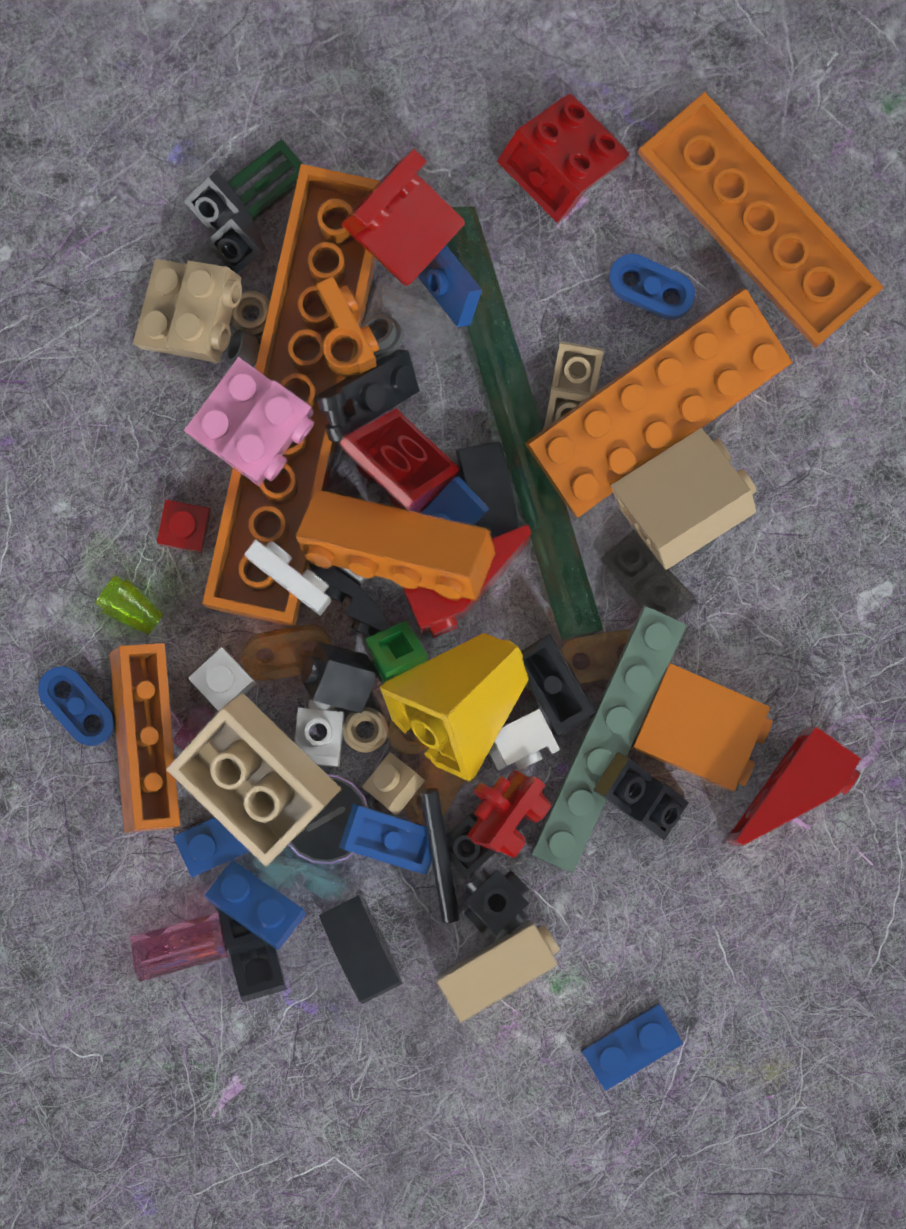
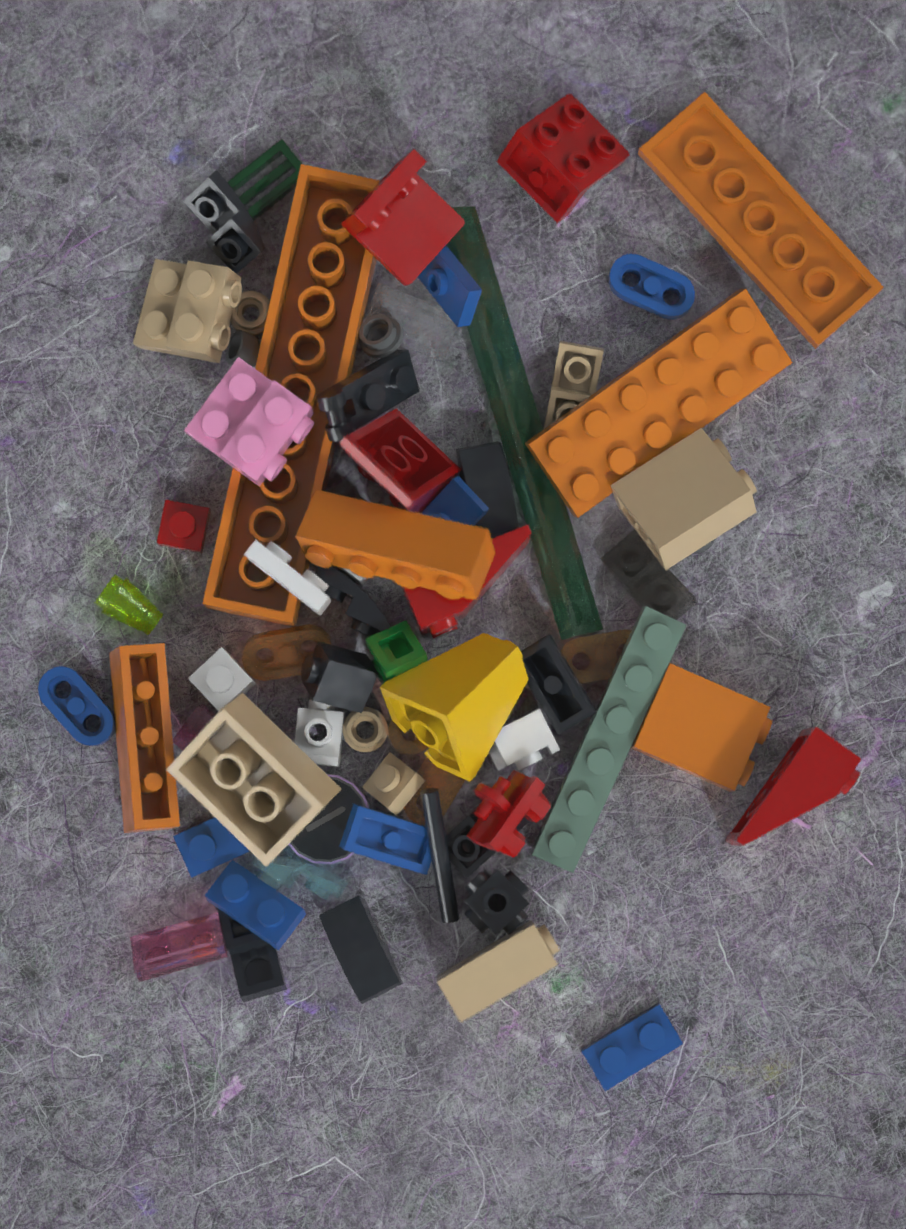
(340, 307): orange plate -> none
(641, 796): black slope -> none

